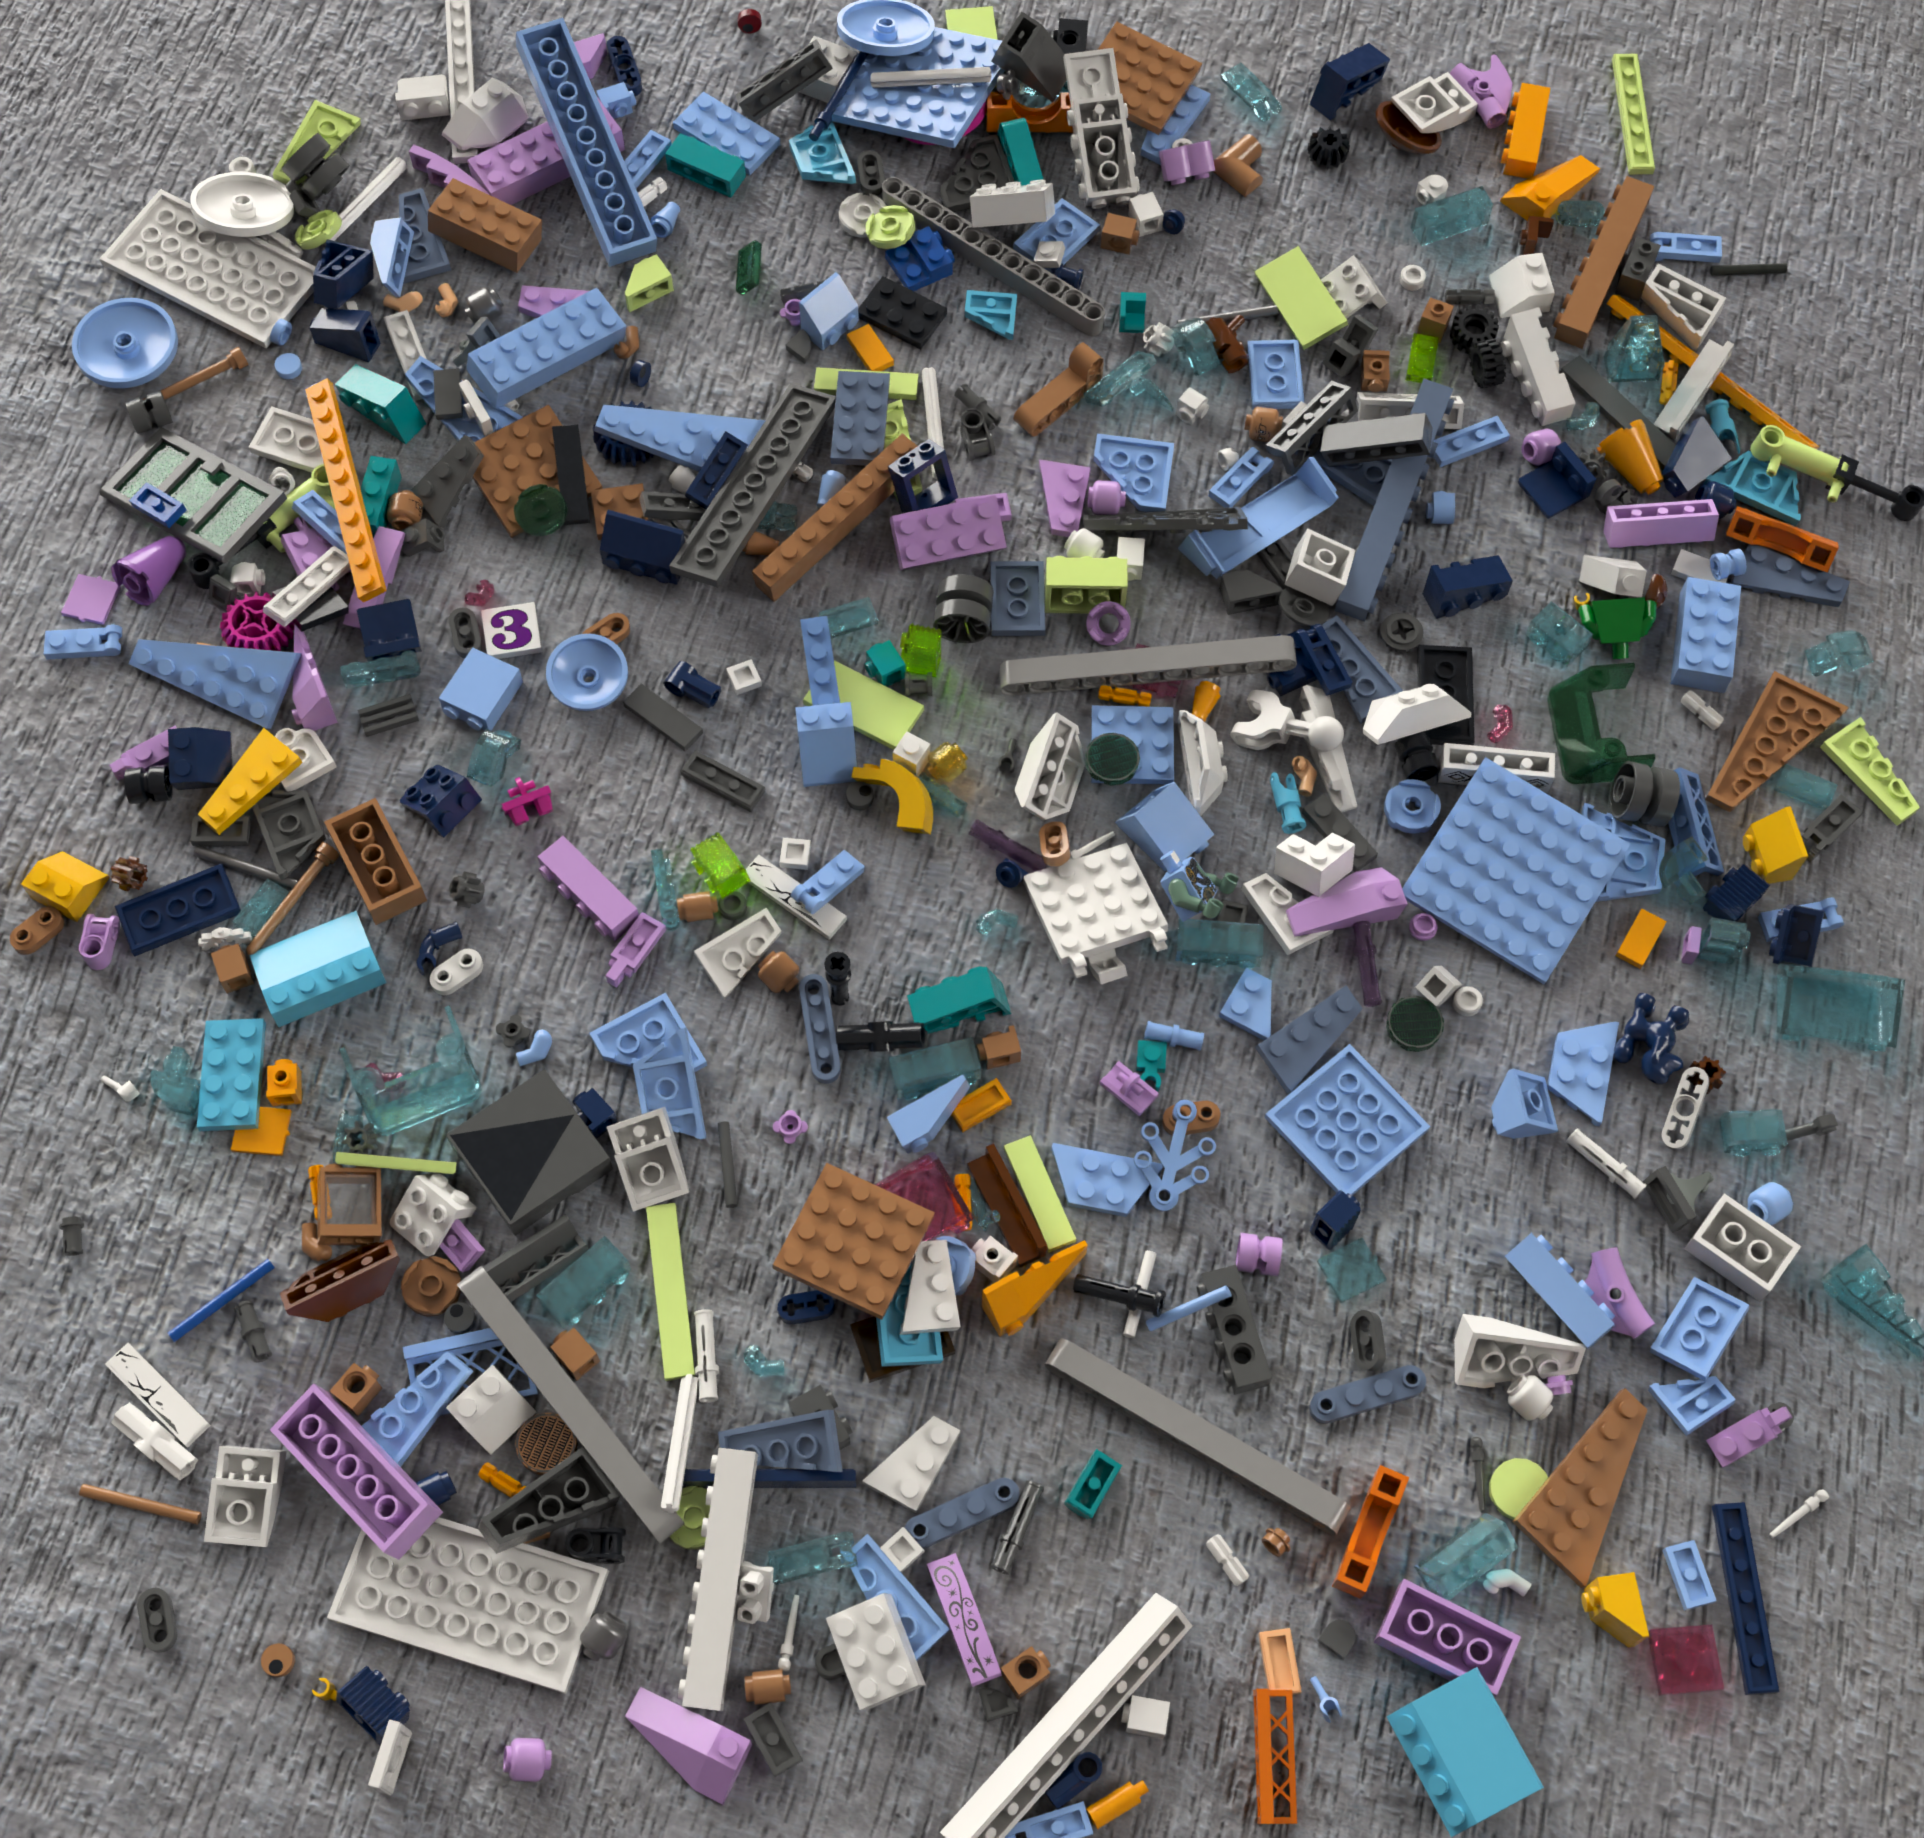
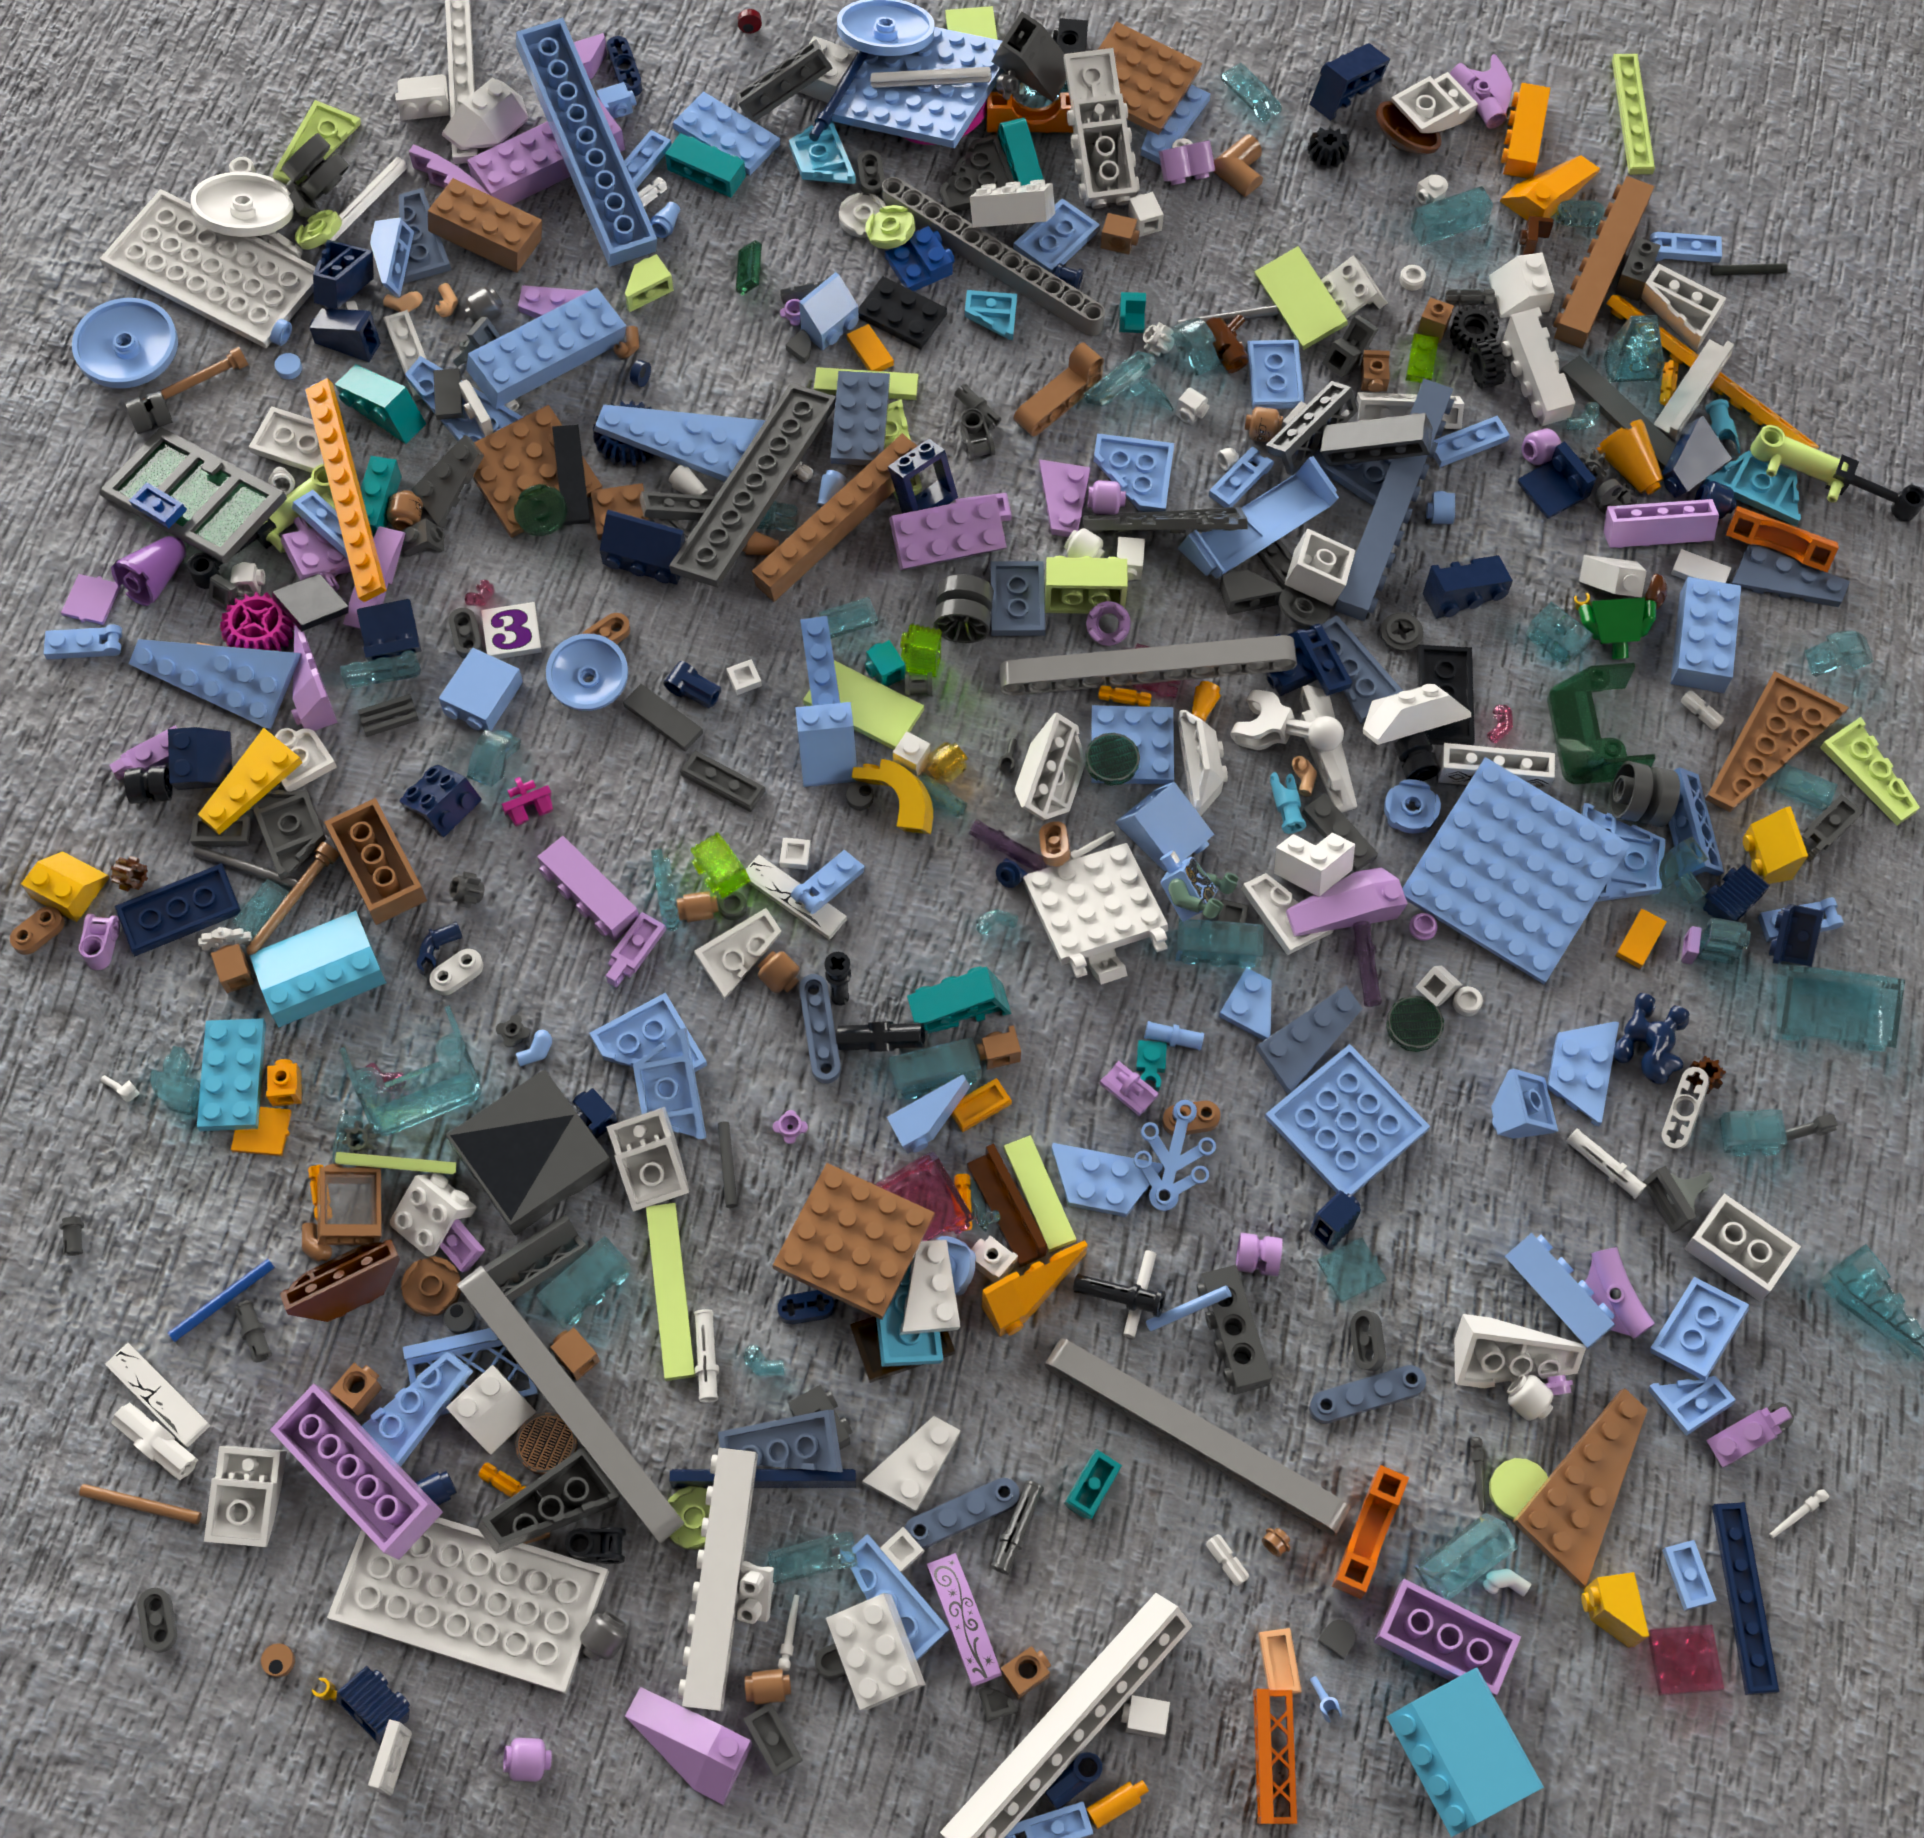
(308, 586): white tile -> none
(679, 1444): white axle -> none
(716, 470): dark blue plate -> none
(932, 409): white axle -> none
(1049, 254): white plate -> none
(1173, 221): dark blue plate -> none
(1728, 564): light blue wheel -> none
(1770, 1202): light blue head -> none

